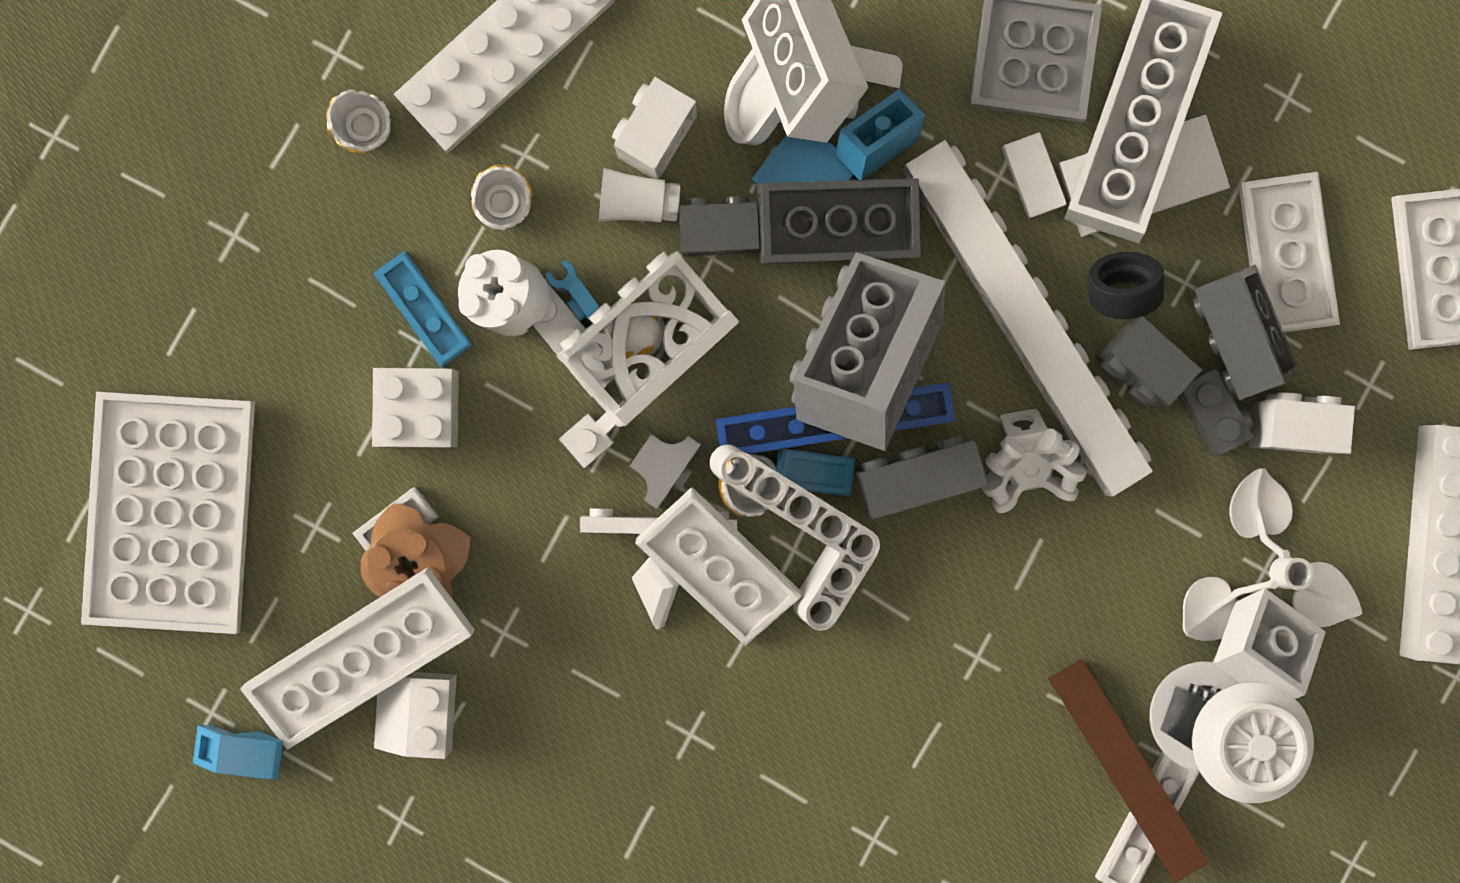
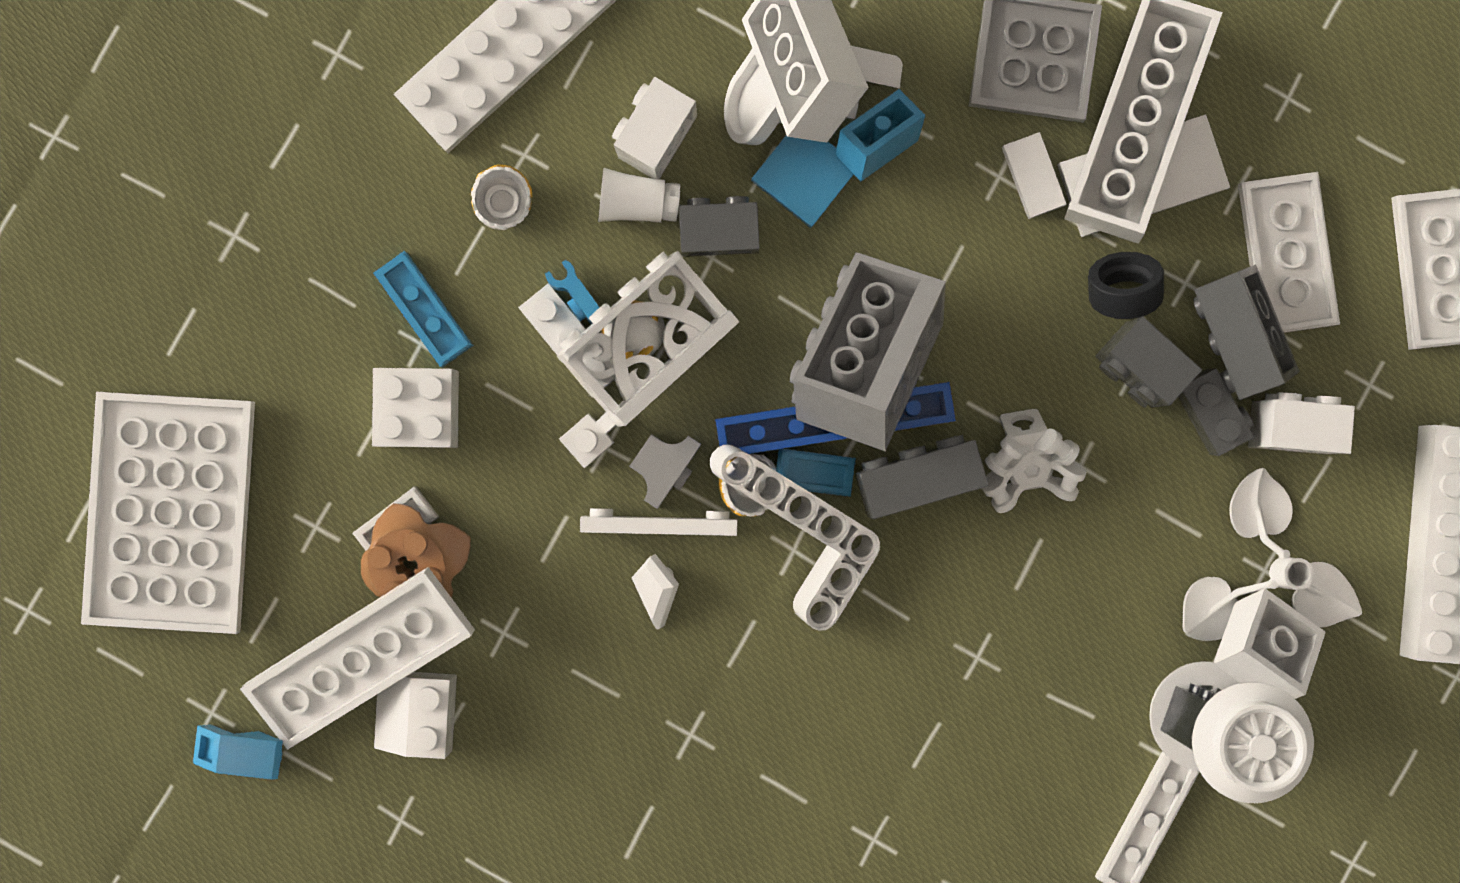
(358, 121): white hair -> none
(503, 292): white brick -> none
(718, 566): white tile -> none
(838, 219): dark grey brick -> none
(1027, 319): white brick -> none
(1128, 770): reddish brown tile -> none

